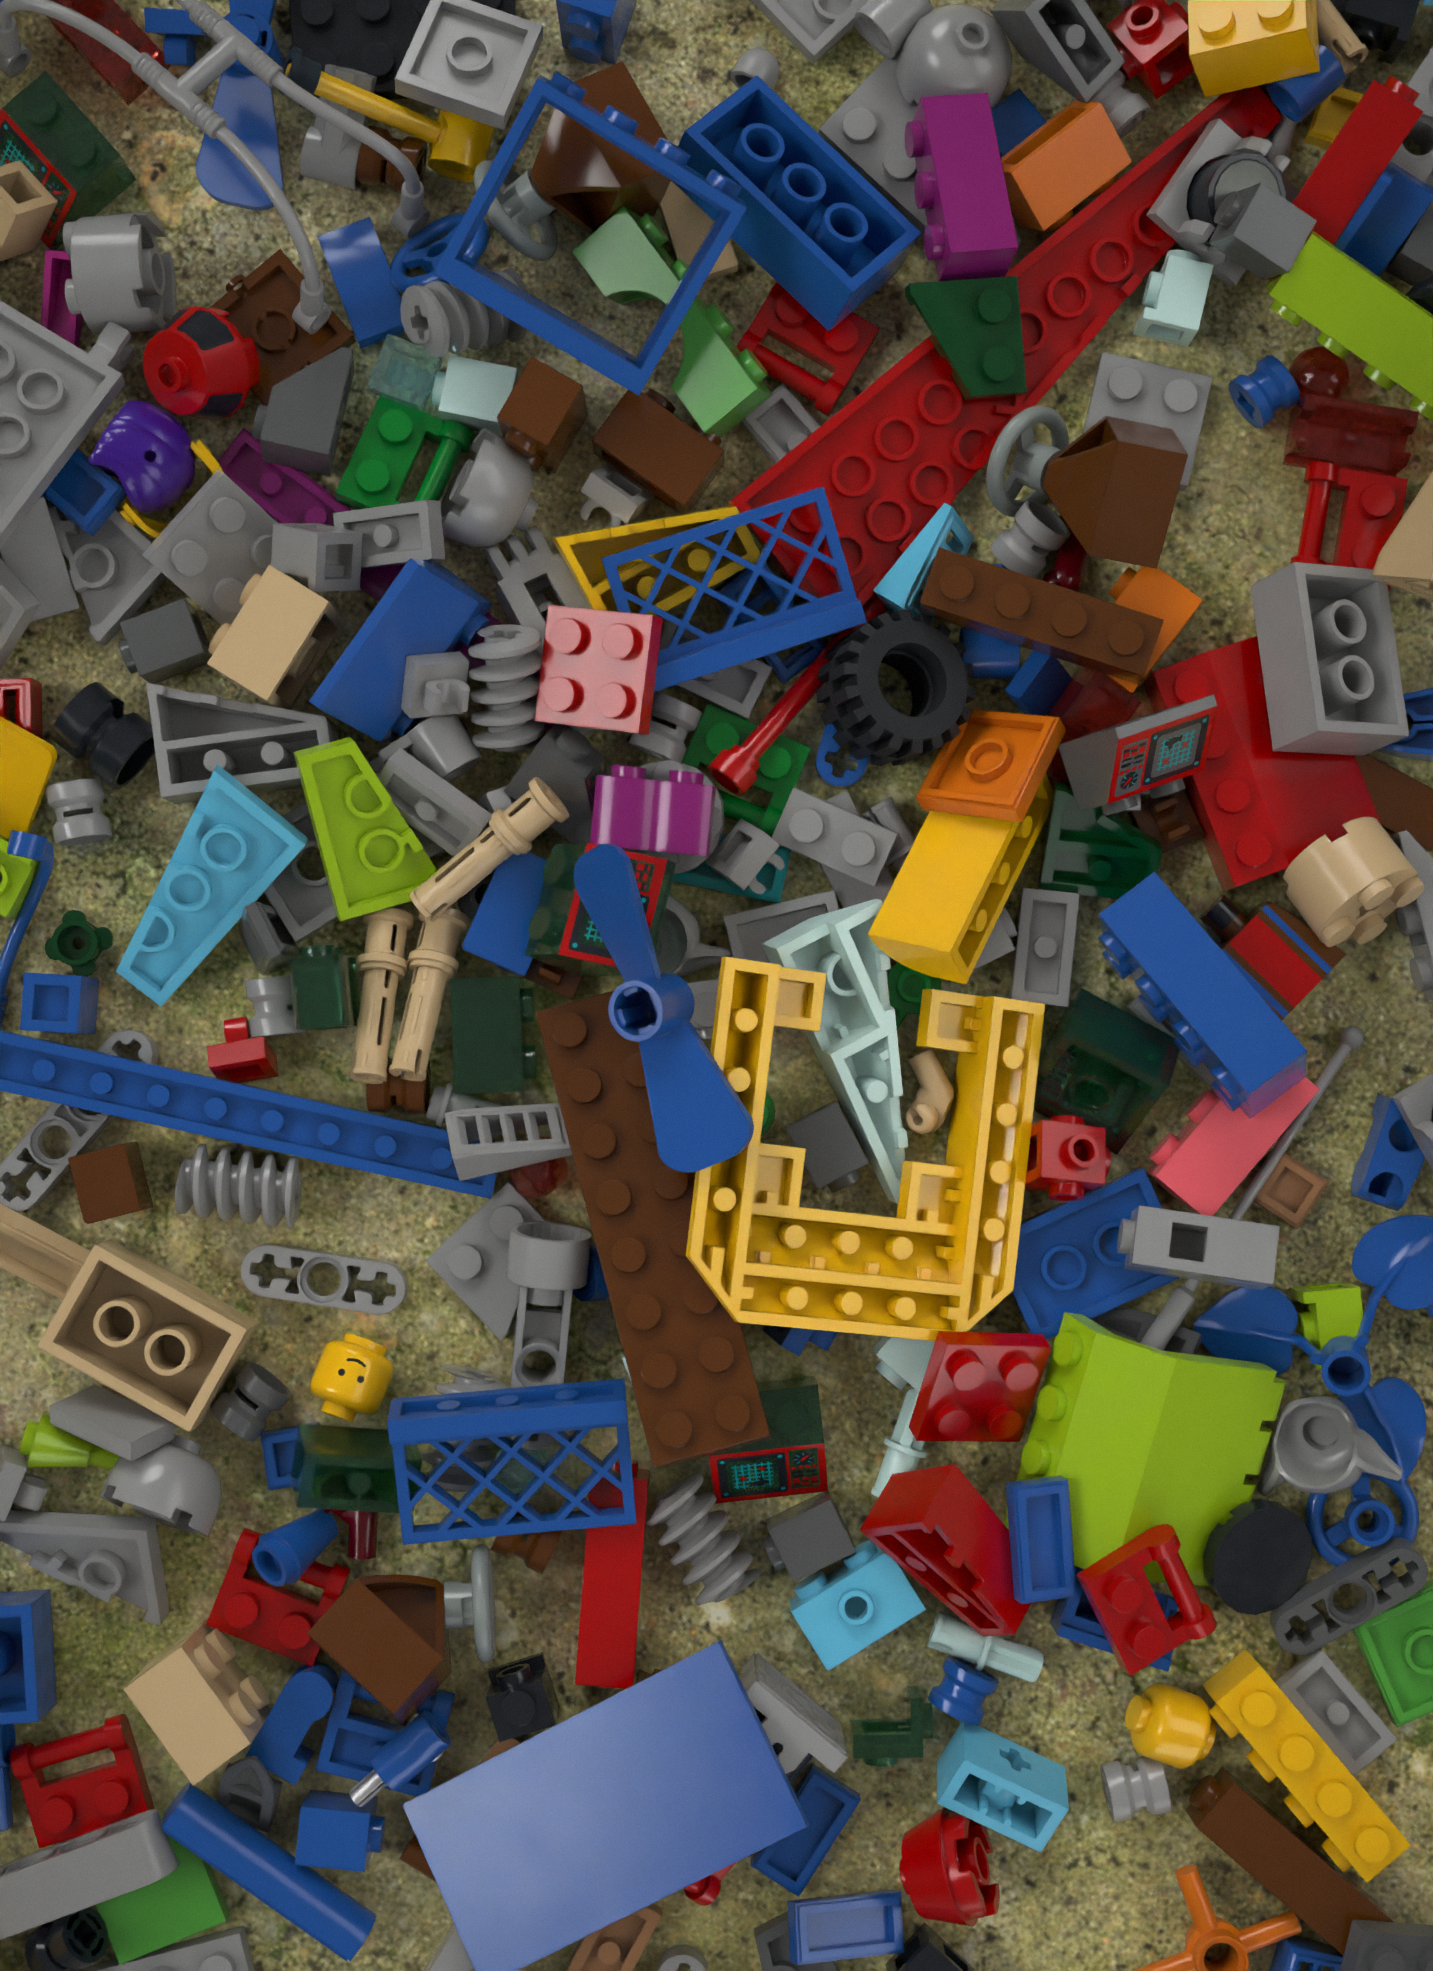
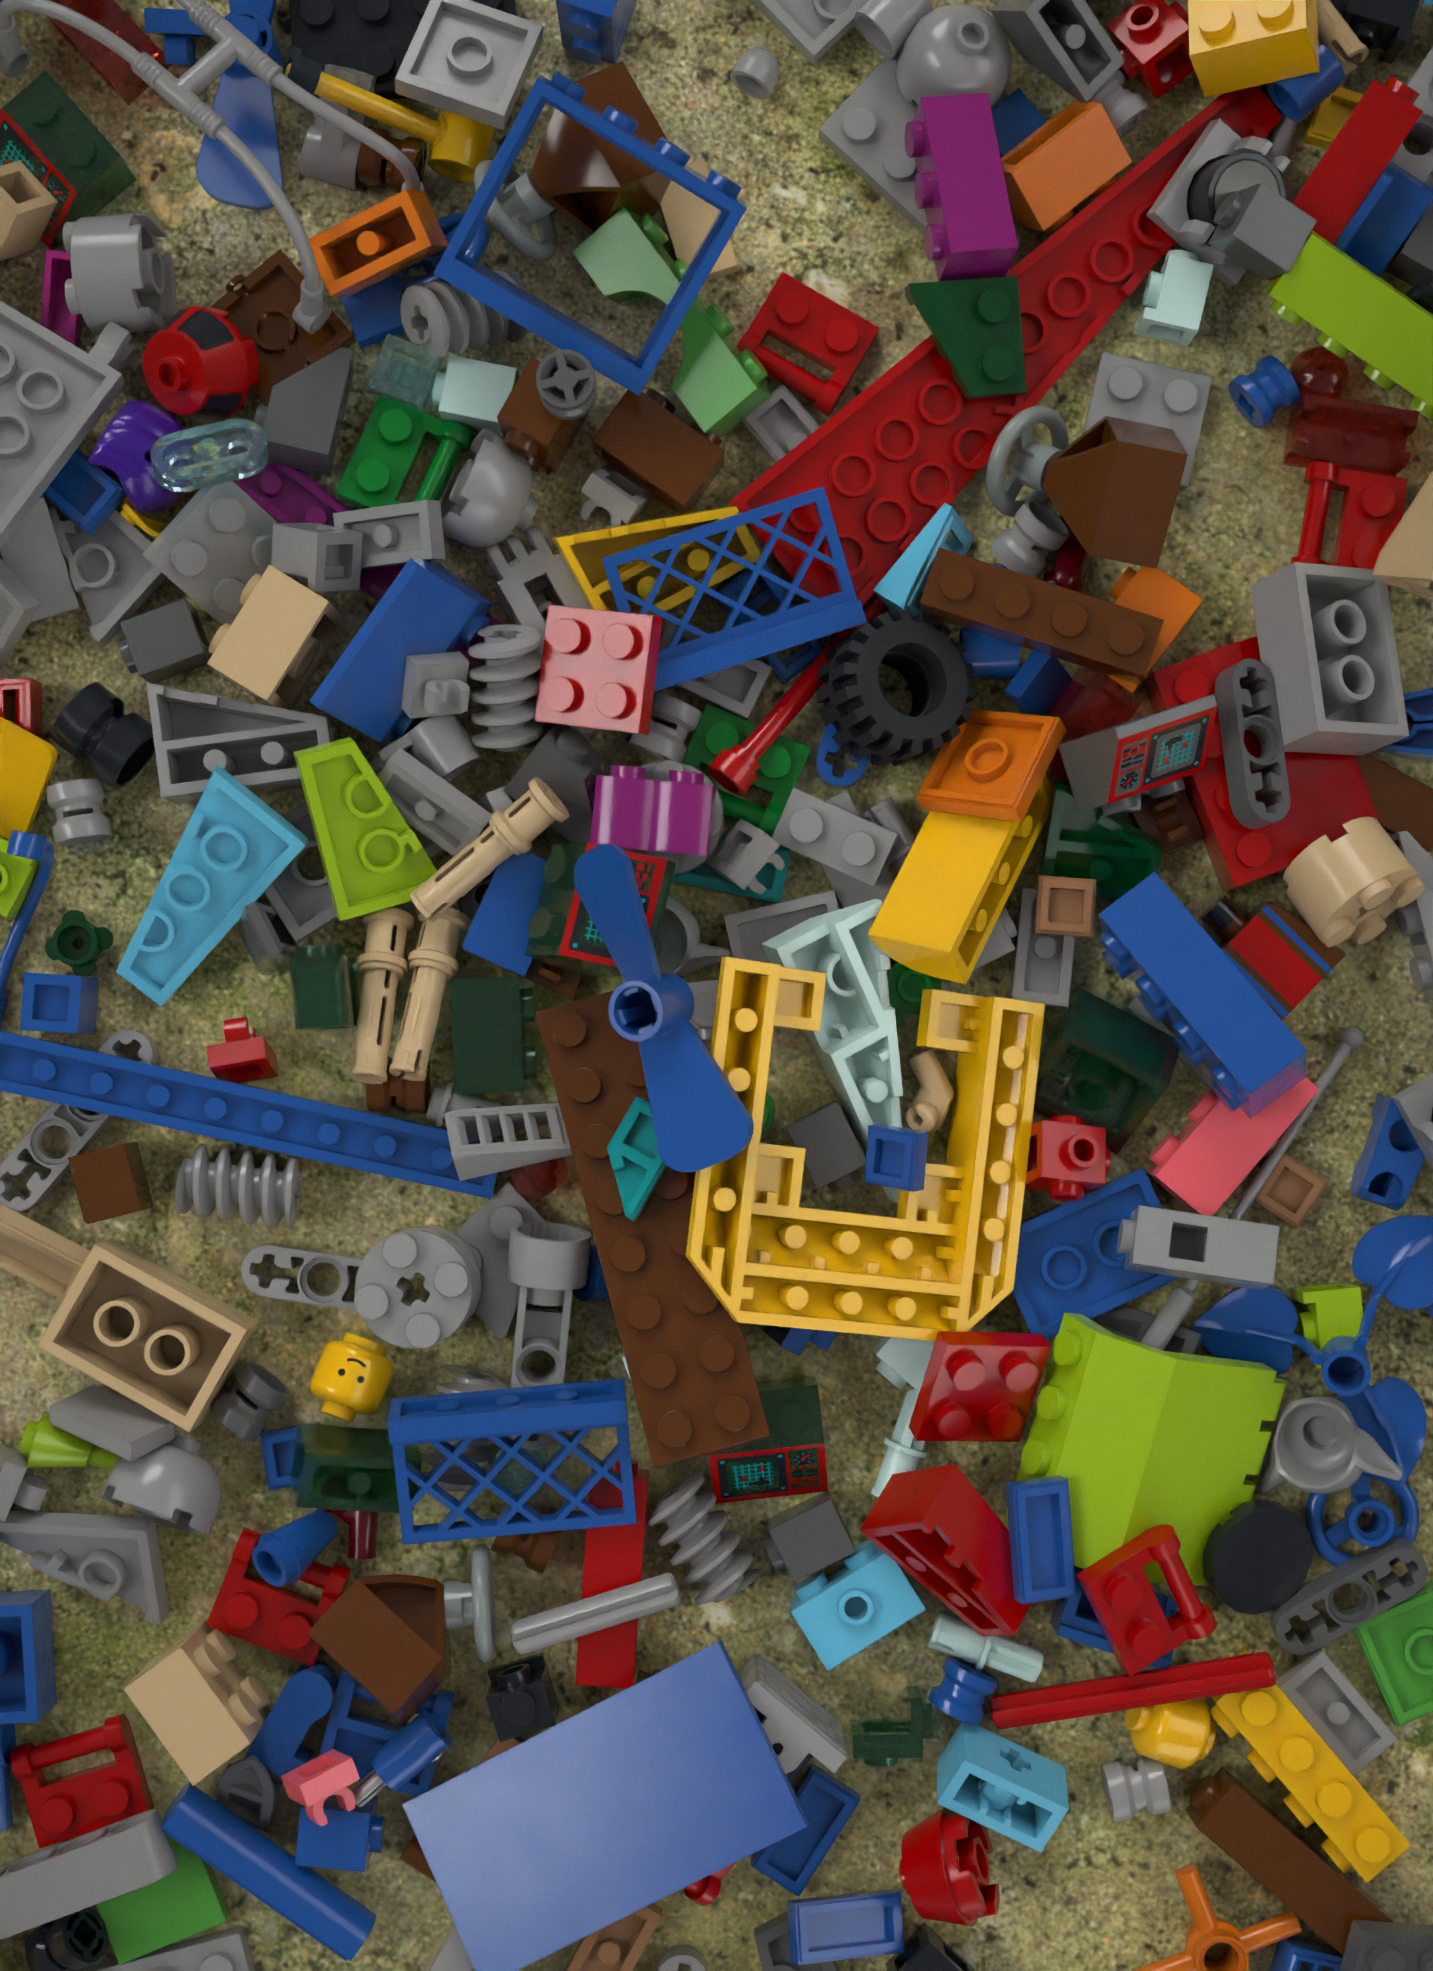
(209, 455): none -> clear light blue plate
(272, 1007): light grey wheel -> none
(318, 1780): none -> coral tile
(377, 243): none -> orange brick
(386, 1295): none -> light grey brick
(564, 372): none -> dark grey wheel
(595, 1613): none -> light grey axle
(635, 1158): none -> teal tile
(807, 208): blue brick -> none
(896, 1157): none -> blue tile
(1064, 906): none -> medium nougat tile
(1136, 1691): none -> red axle
(1239, 763): none -> dark grey beam

